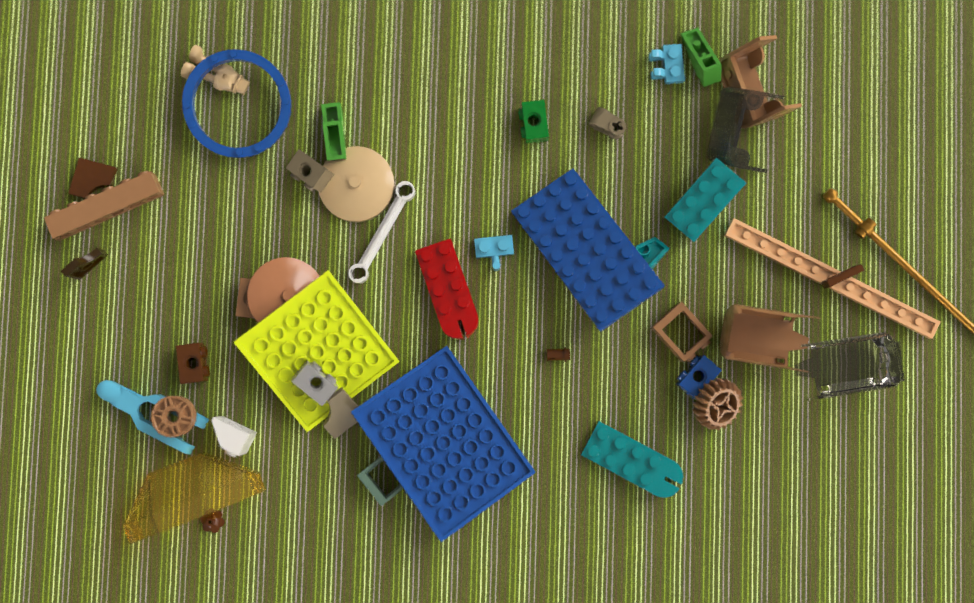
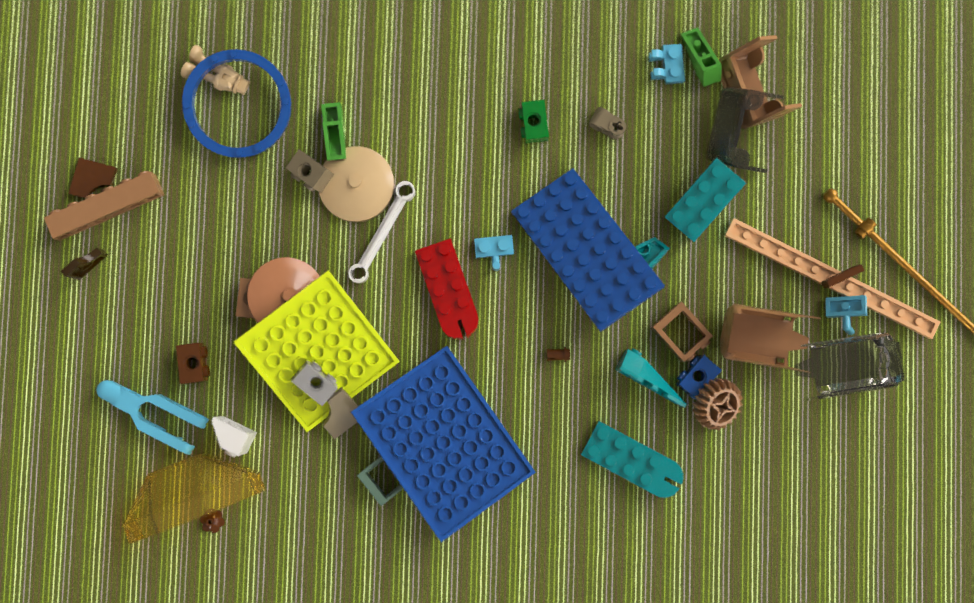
(161, 416): medium nougat wheel -> none
(640, 371): none -> teal wedge
(846, 307): none -> medium azure plate

